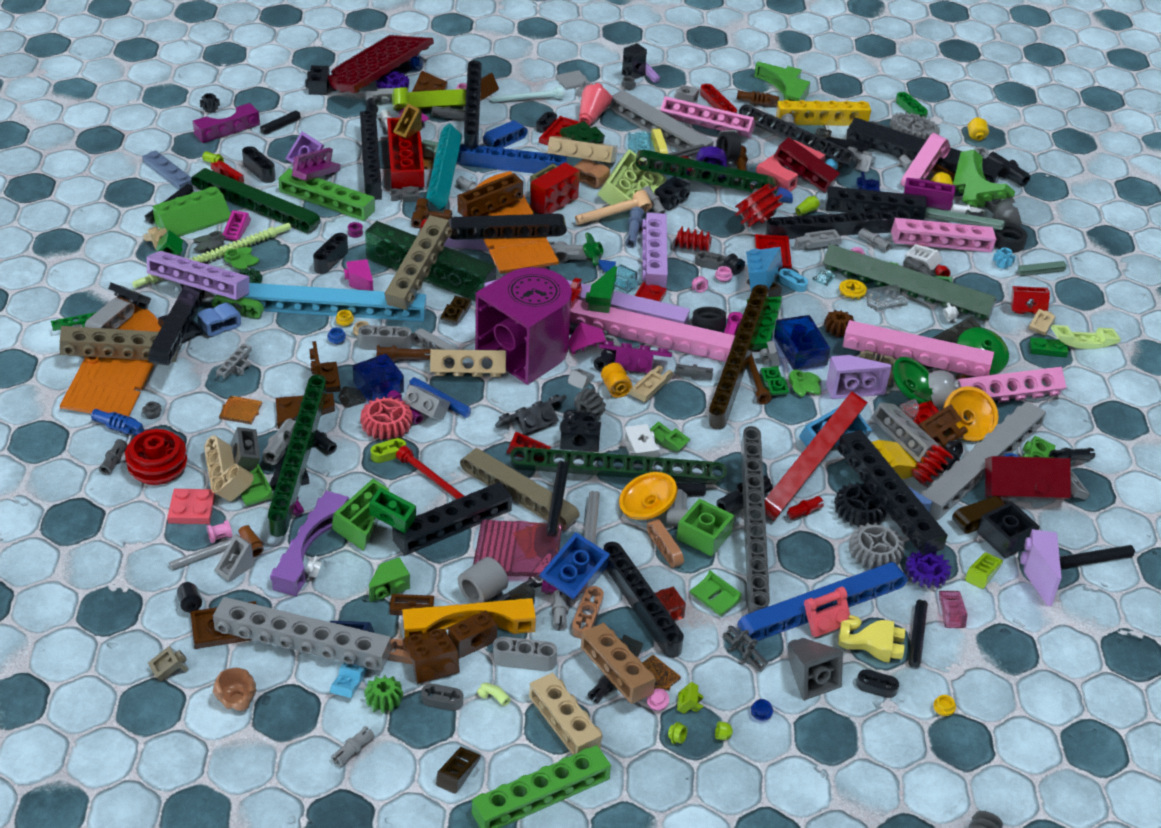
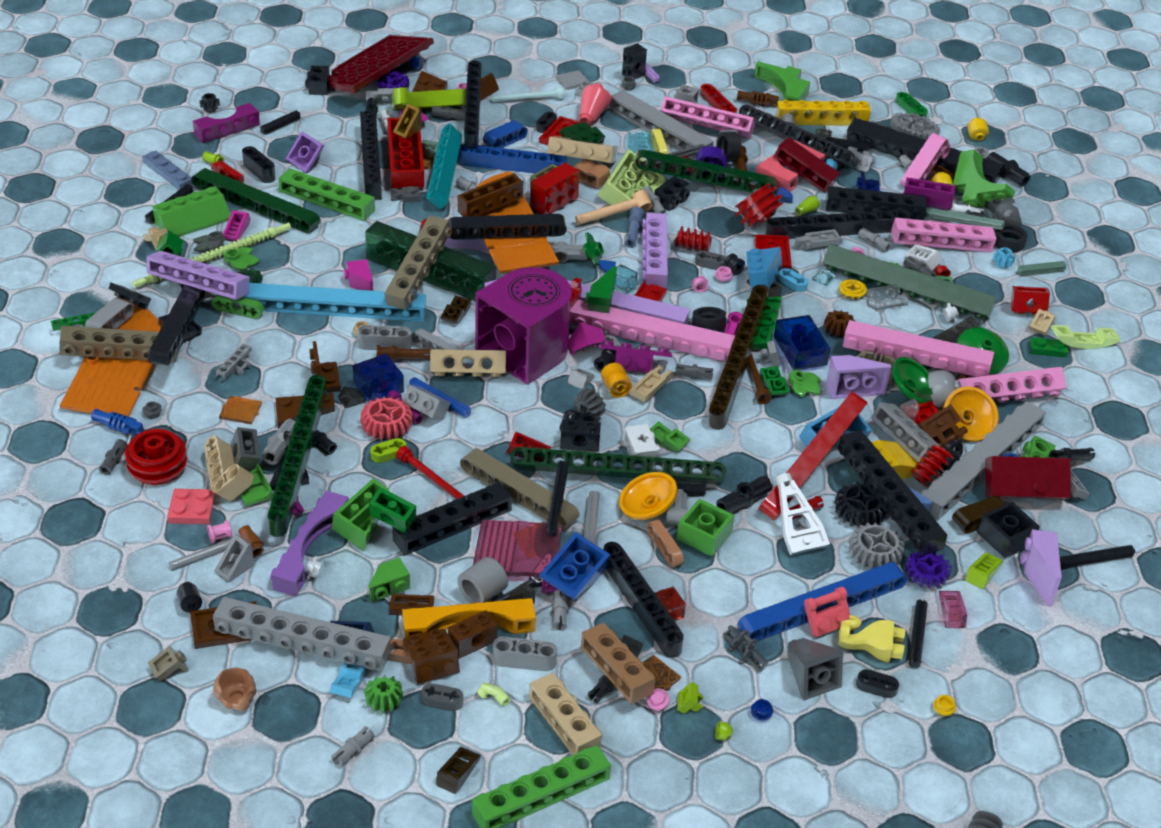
(219, 319): medium blue brick -> none
(314, 168): magenta fence -> none
(330, 253): black beam -> none
(336, 335): blue plate -> none
(344, 318): yellow plate -> none
(355, 229): magenta bush -> none
(422, 212): reddish brown bar -> none
(534, 418): black bracket -> none
(587, 604): nougat beam -> none
(677, 733): lime plate -> none
(712, 585): bright green piece -> none
(754, 520): dark grey beam -> none
(801, 540): none -> white plate

